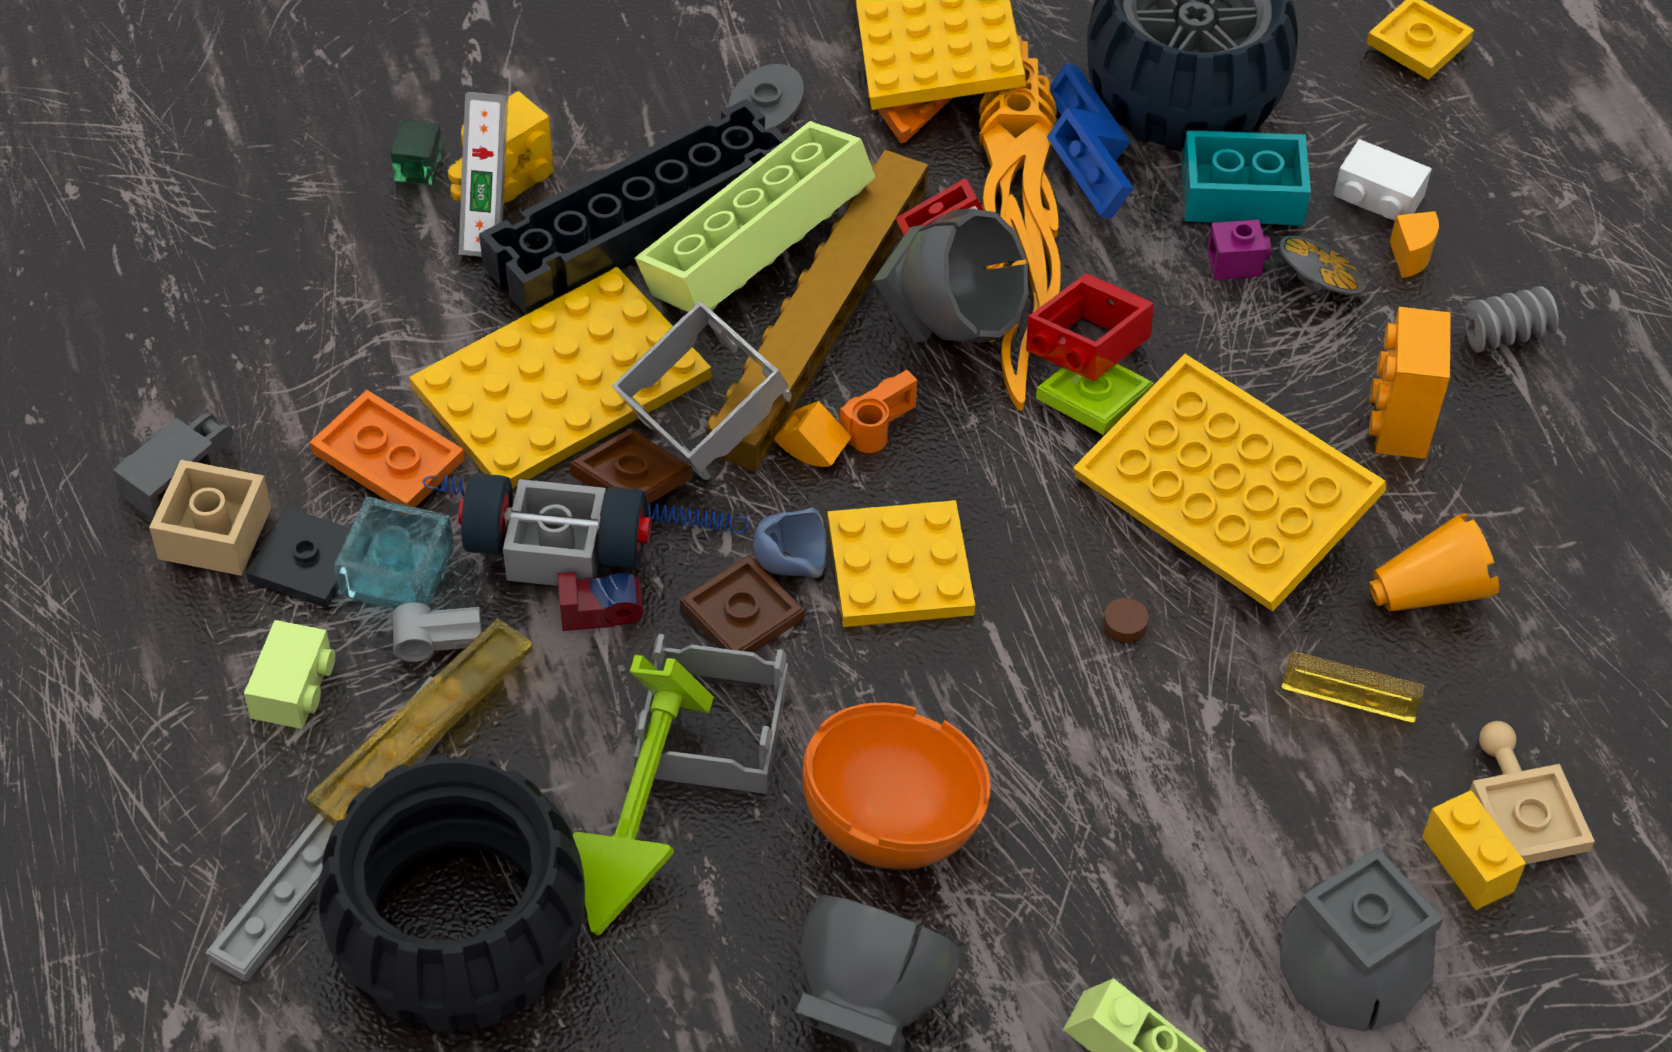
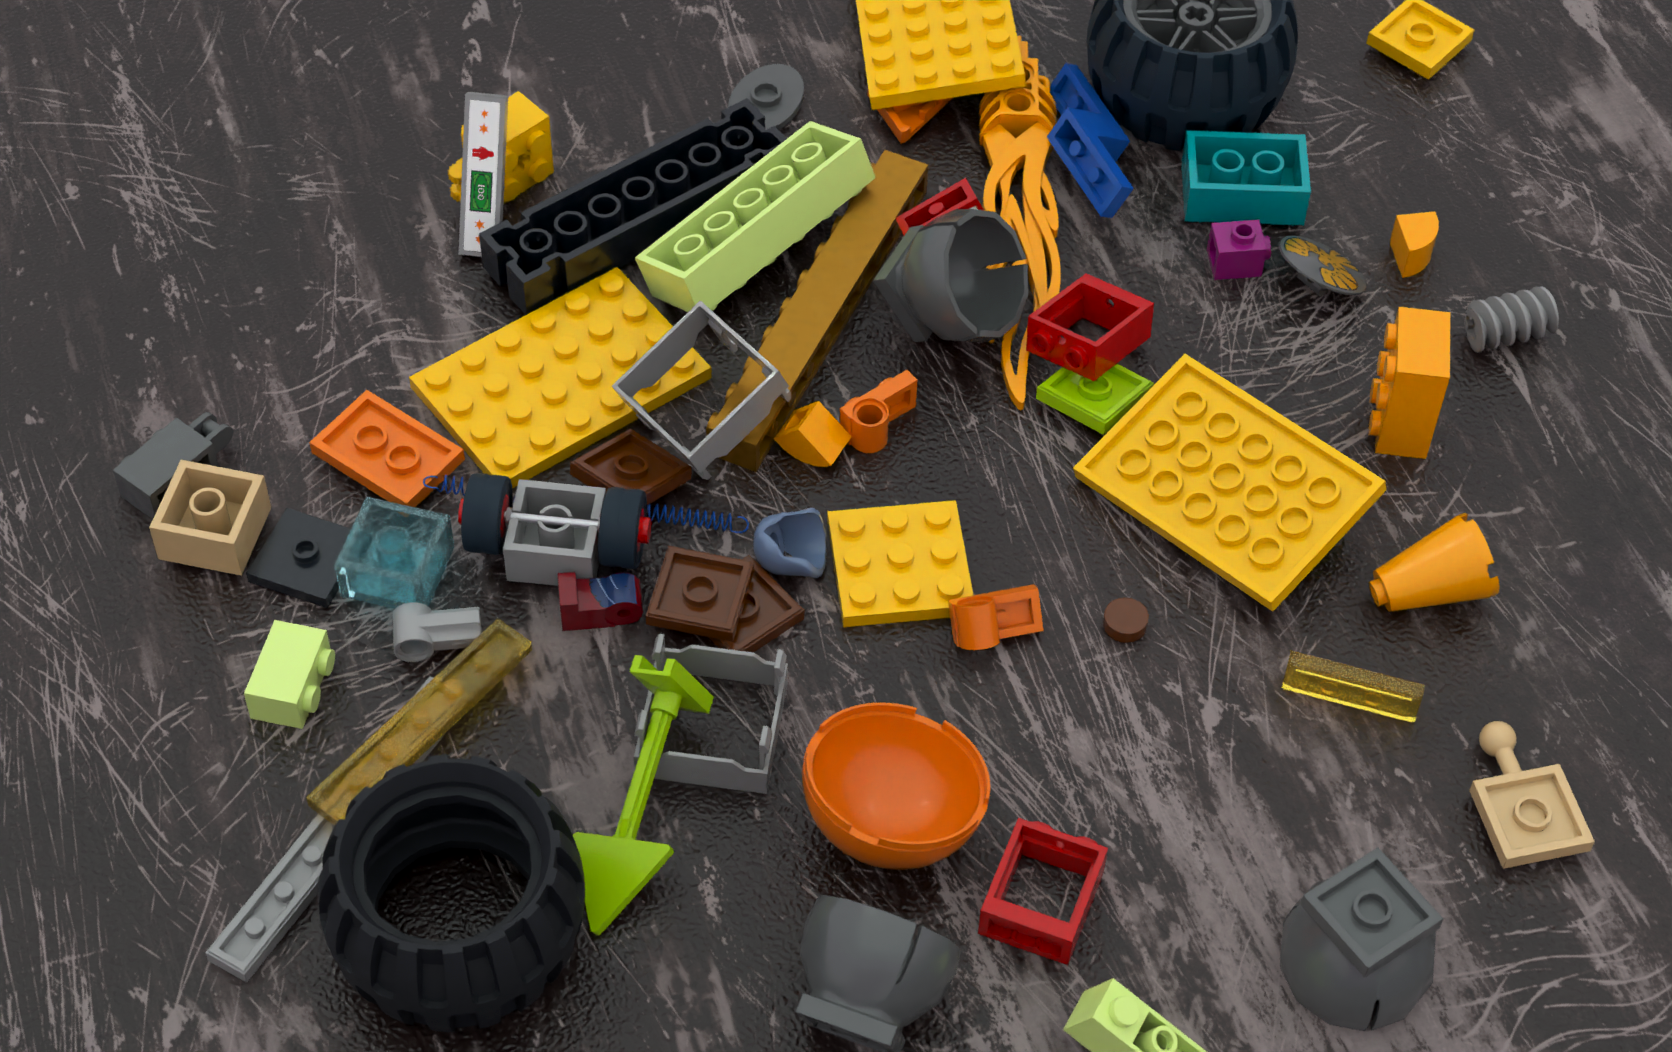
(417, 151): clear green brick -> none
(700, 593): none -> reddish brown tile
(986, 618): none -> orange plate
(1029, 928): none -> red window
(1381, 181): white brick -> none
(1473, 850): yellow brick -> none

